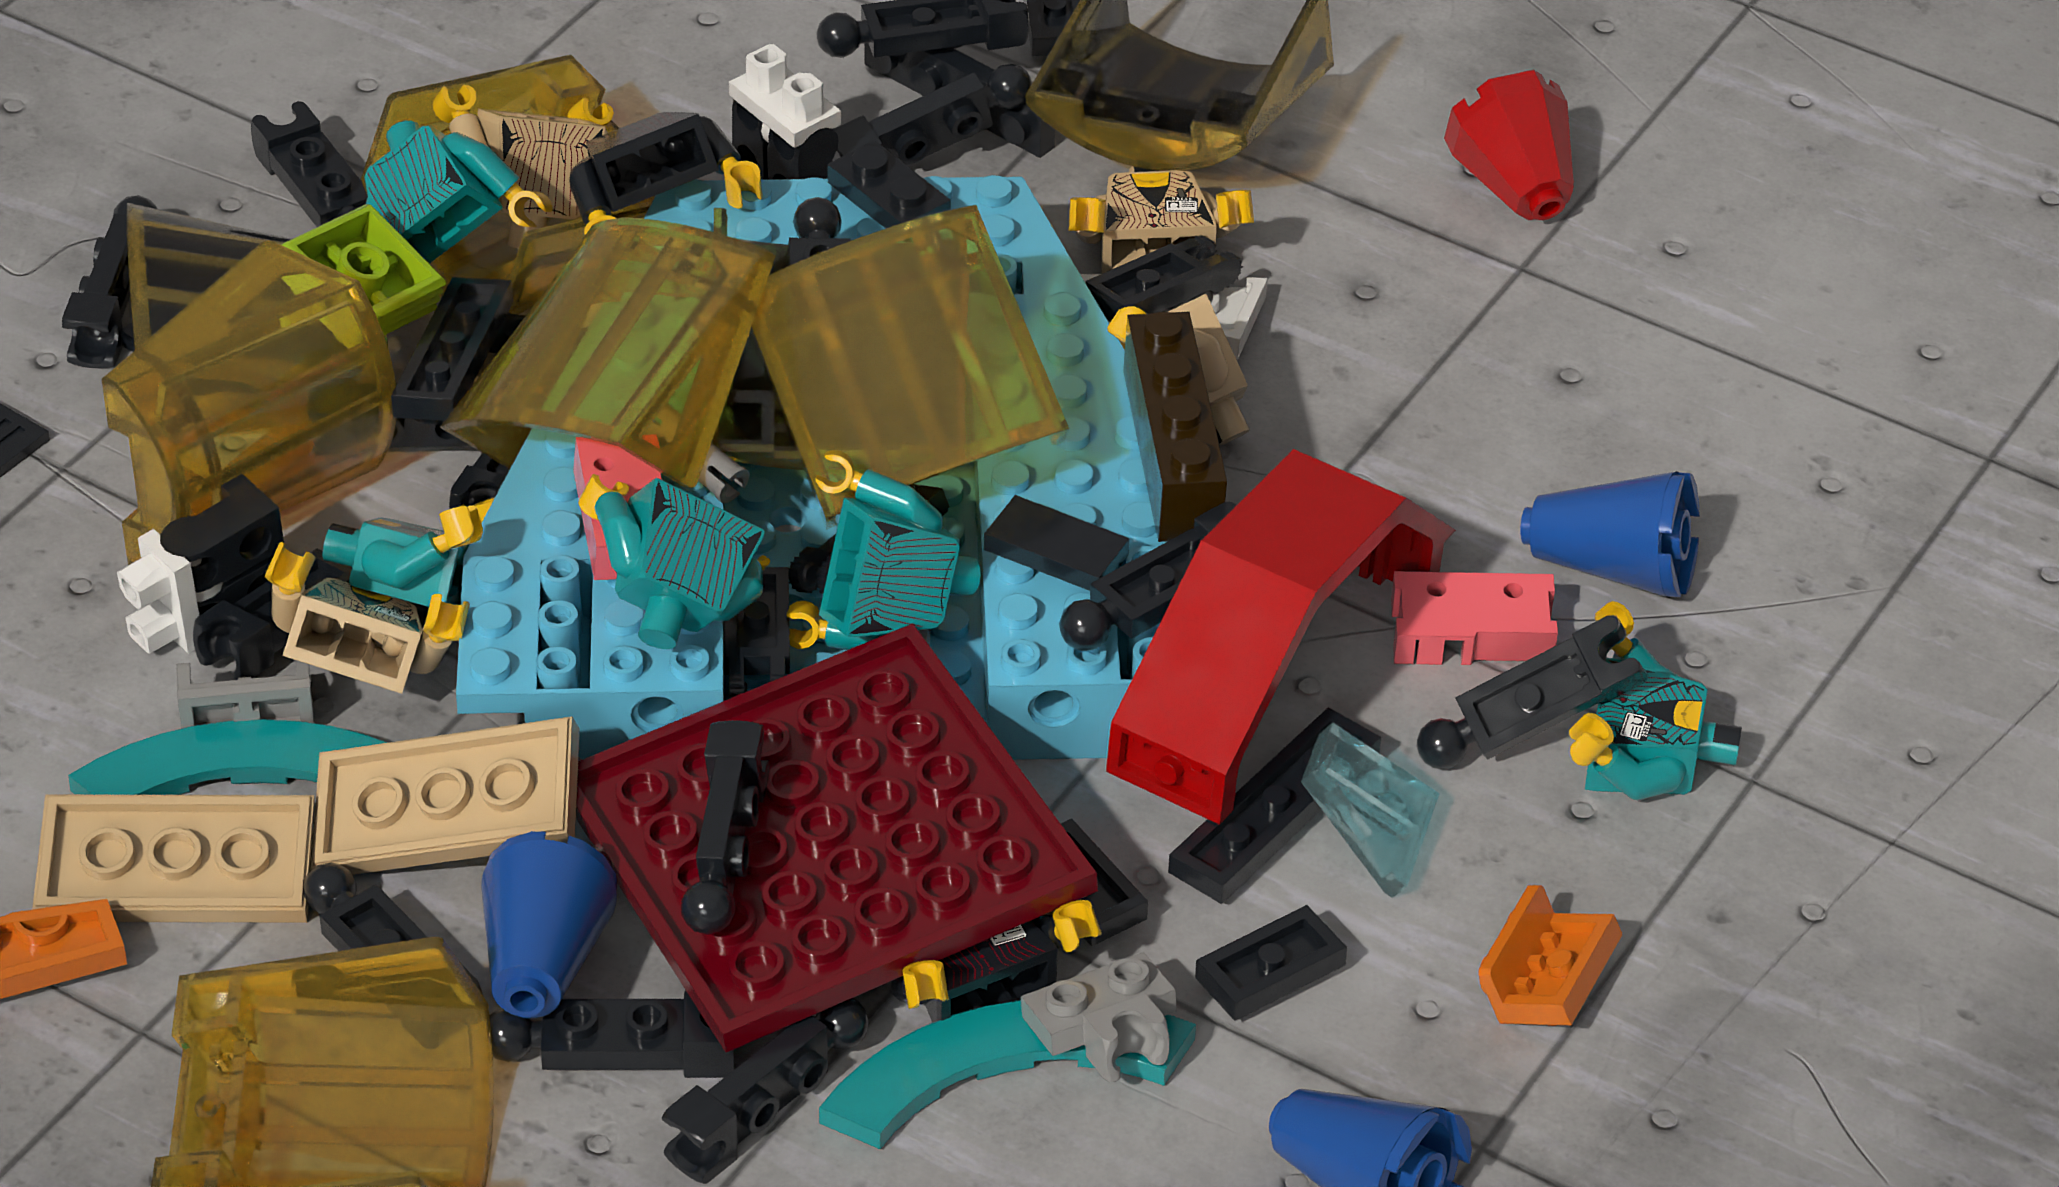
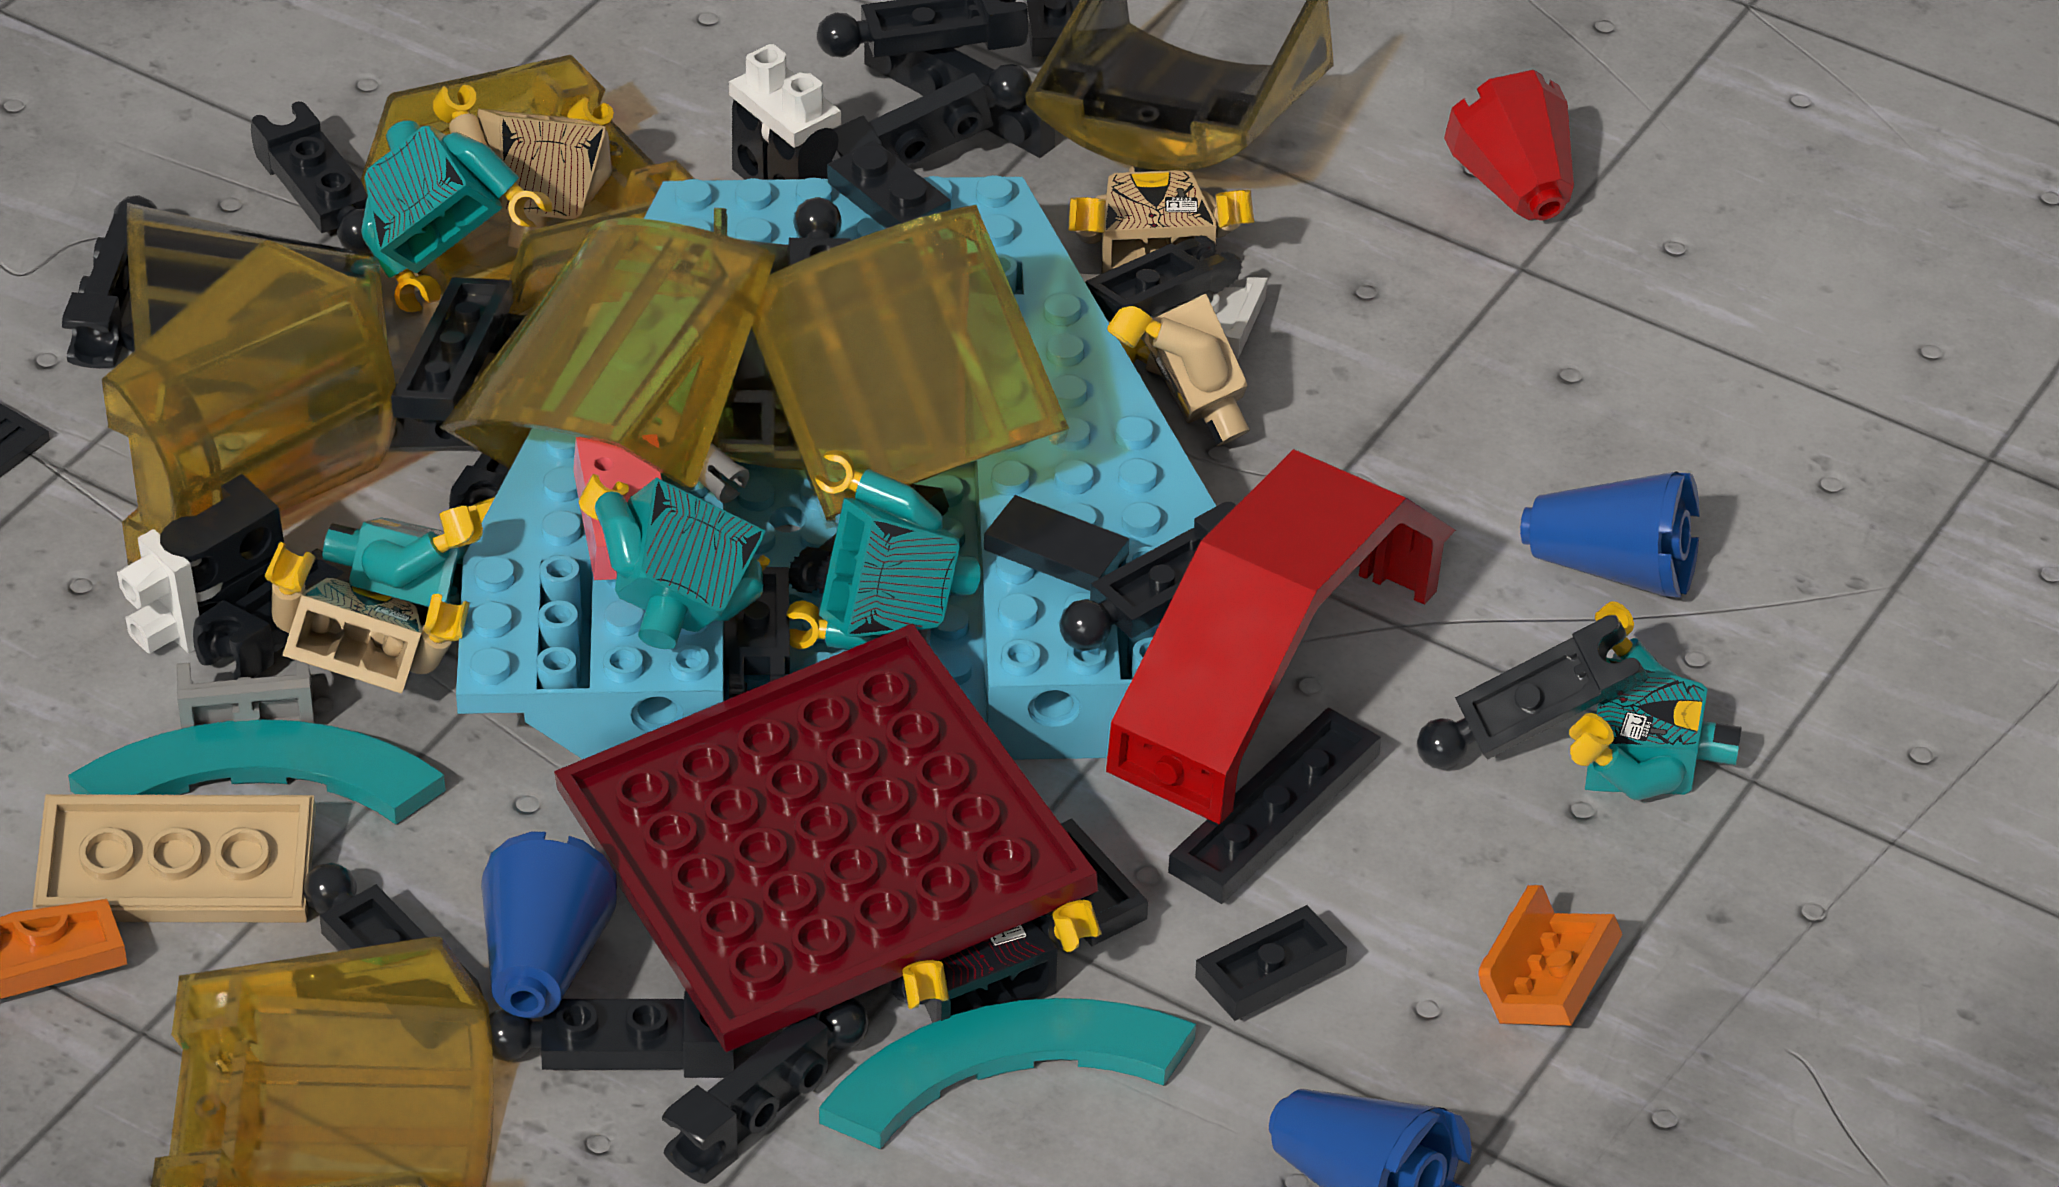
(381, 259): lime brick -> none
(445, 795): tan tile -> none
(656, 158): black torso -> none
(736, 787): black plate -> none
(1107, 1011): light grey plate -> none
(1172, 420): dark brown brick -> none
(1371, 805): clear light blue wing -> none
(1489, 612): coral piece -> none

